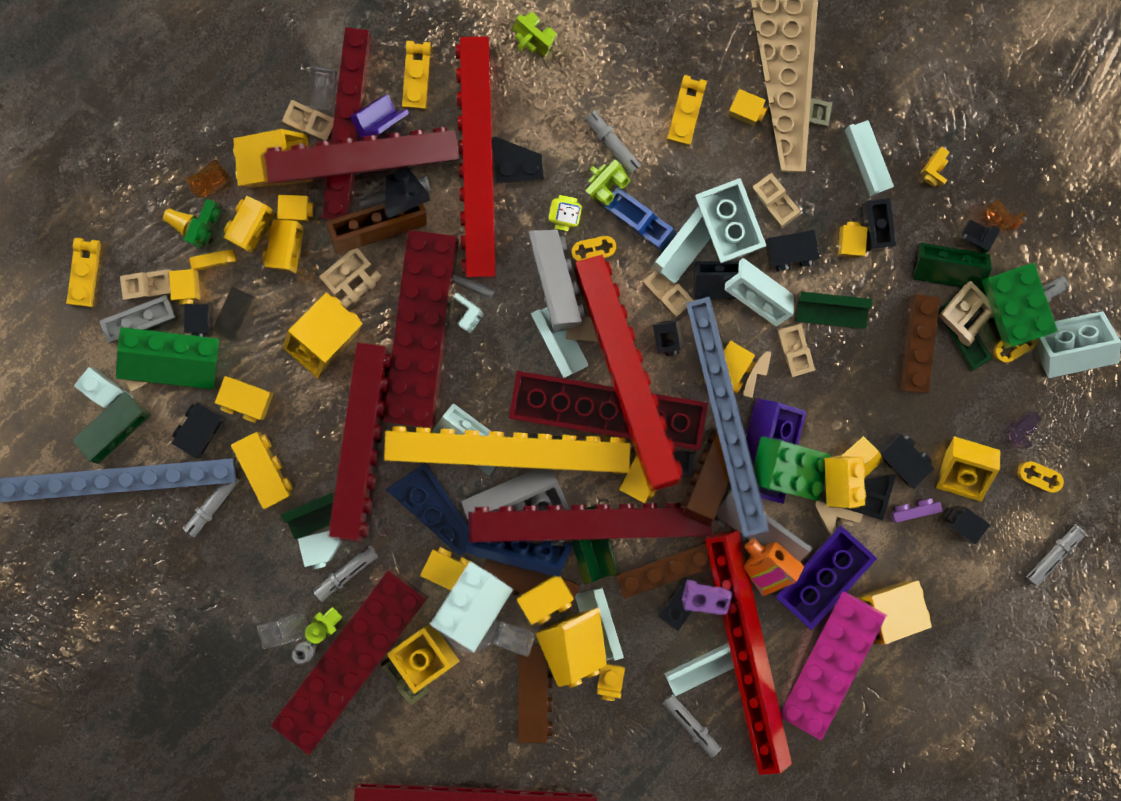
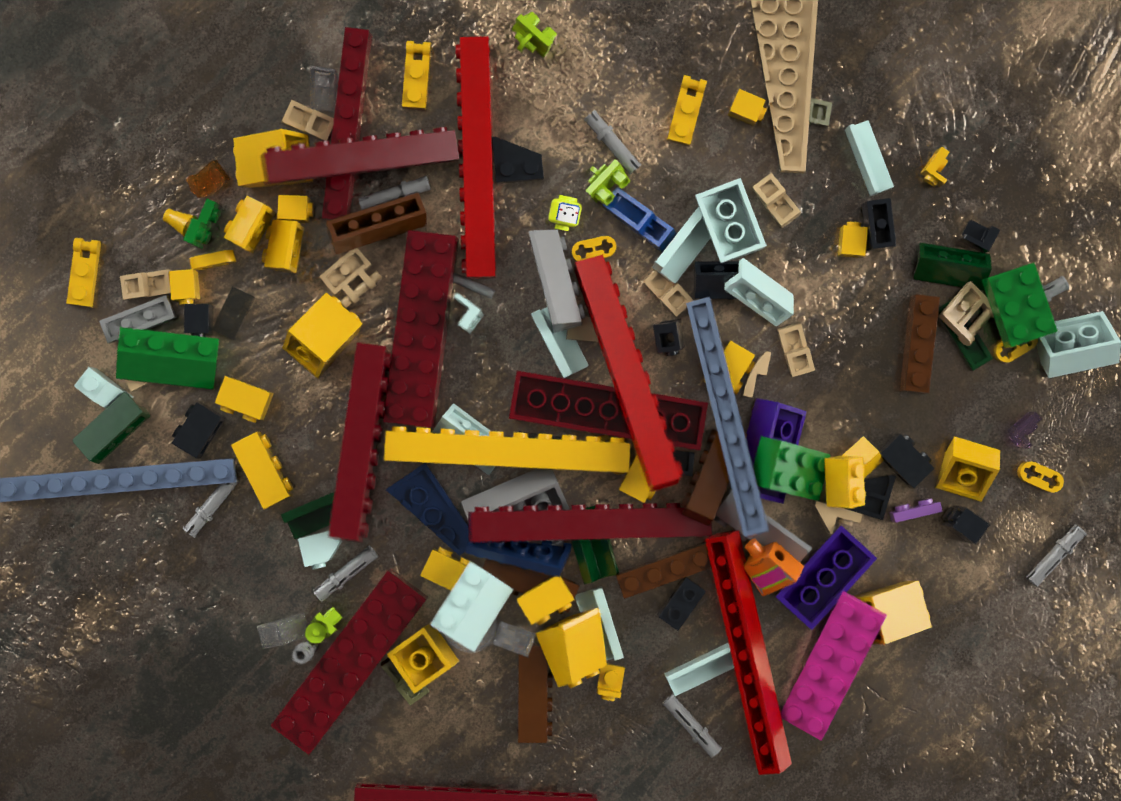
(377, 116): panel -> none
(403, 192): black wing -> none
(706, 598): medium lavender leg -> none
(791, 250): black brick -> none
(832, 310): dark green panel -> none
(999, 215): clear orange bracket -> none

